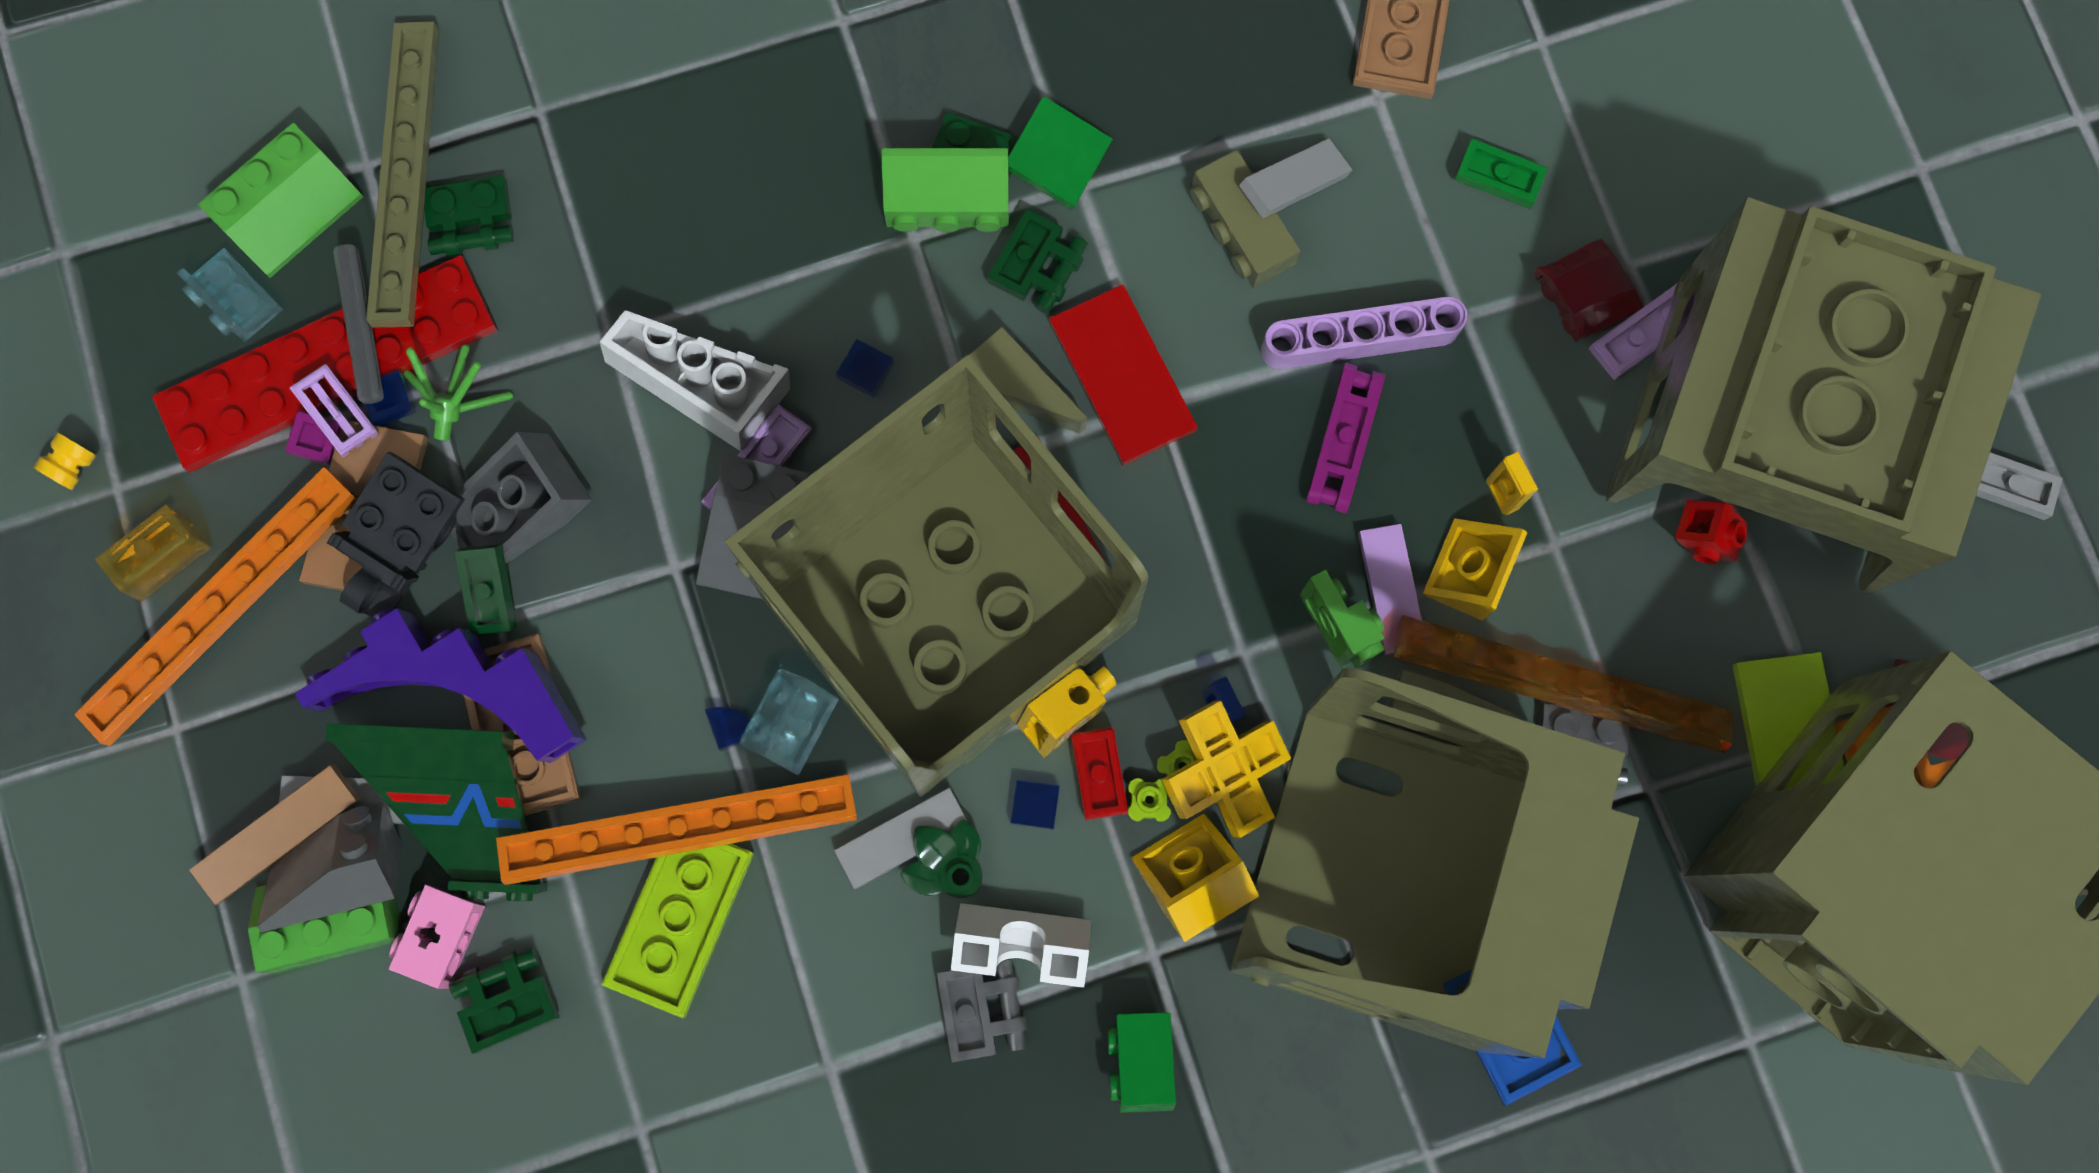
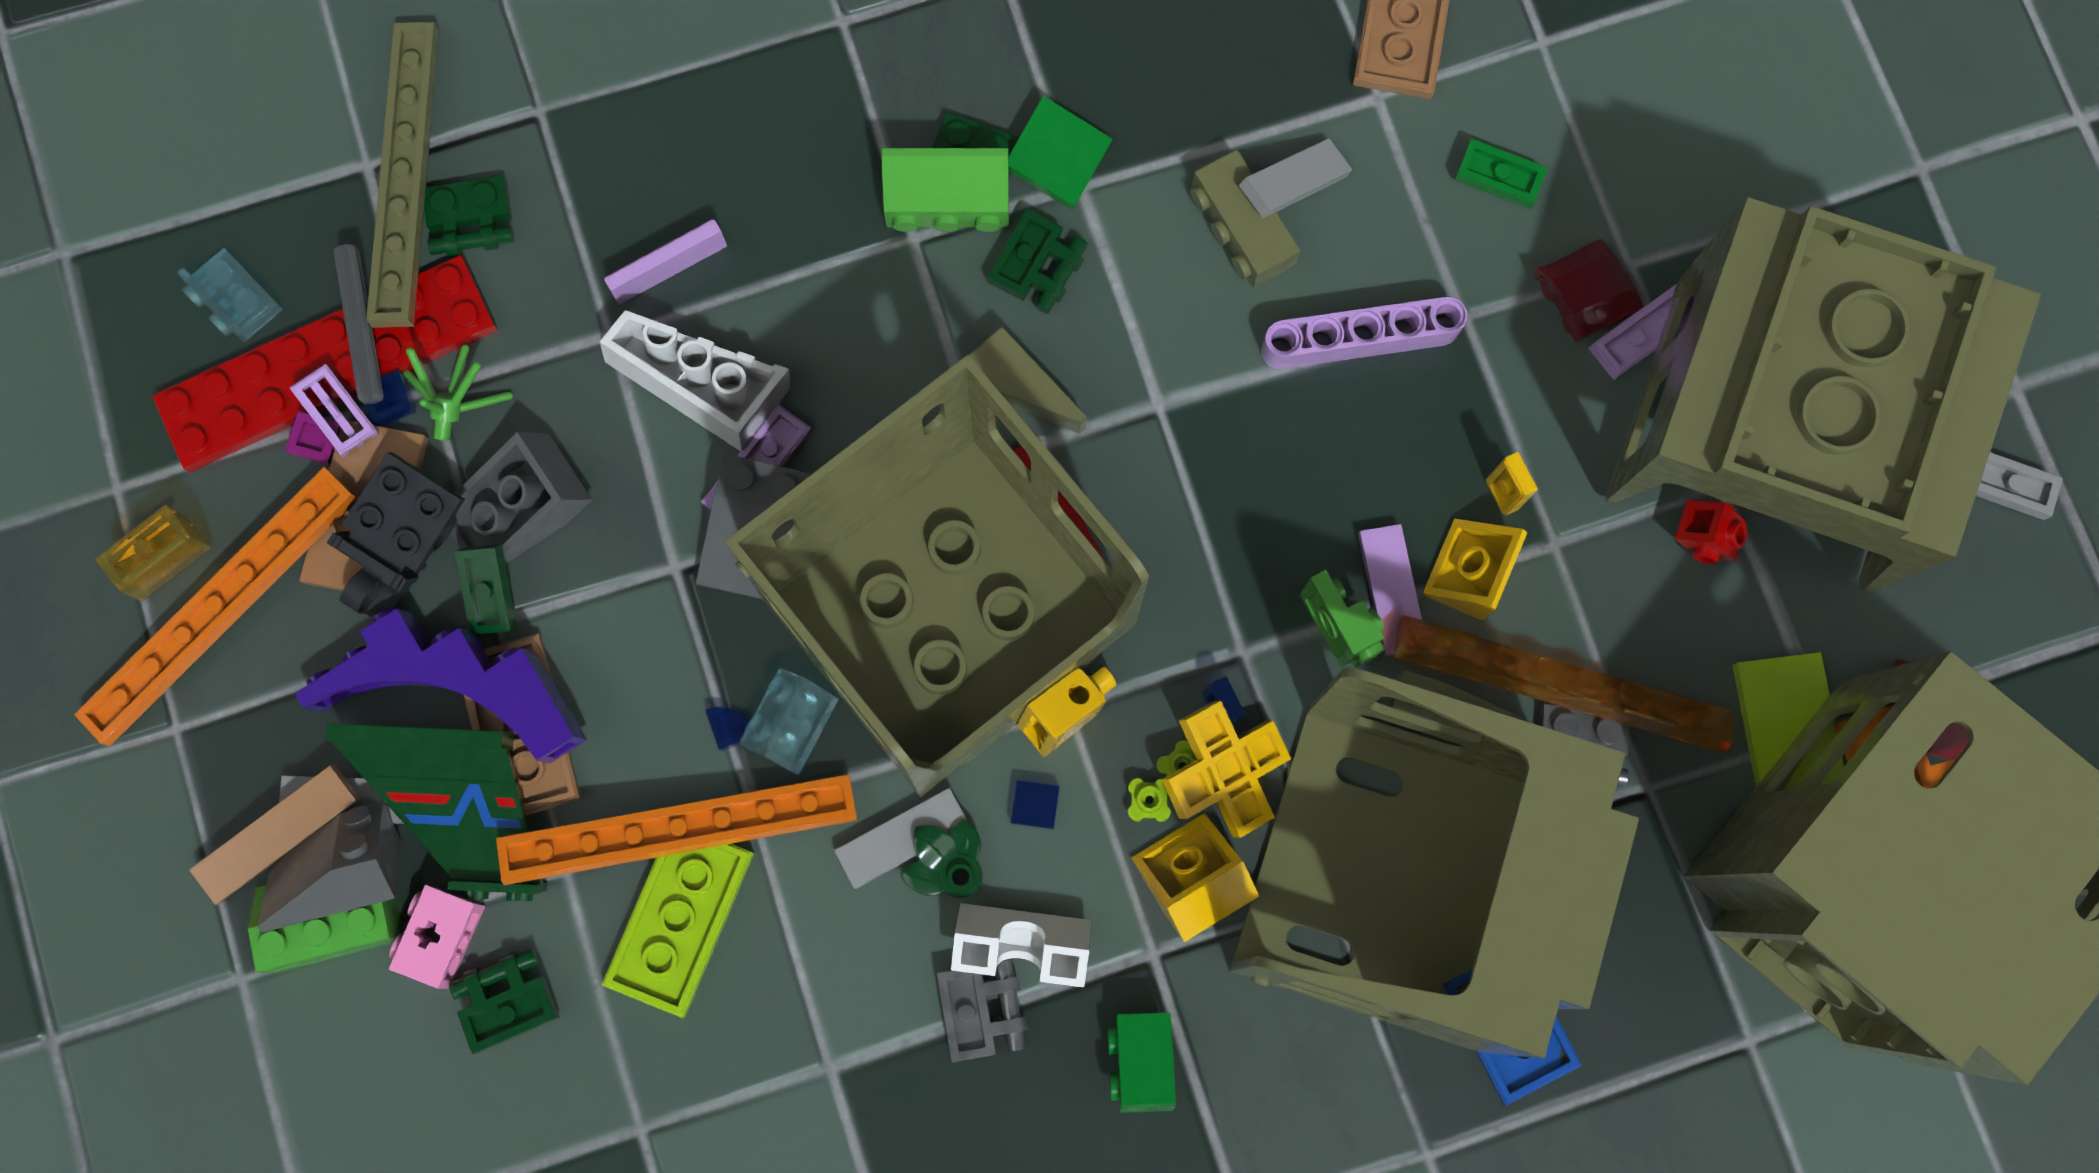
(64, 461): yellow wheel -> none
(280, 200): bright green slope -> none
(665, 261): none -> lavender tile
(864, 368): clear blue plate -> none
(1099, 774): red plate -> none
(1123, 375): red tile -> none
(1345, 438): magenta plate -> none

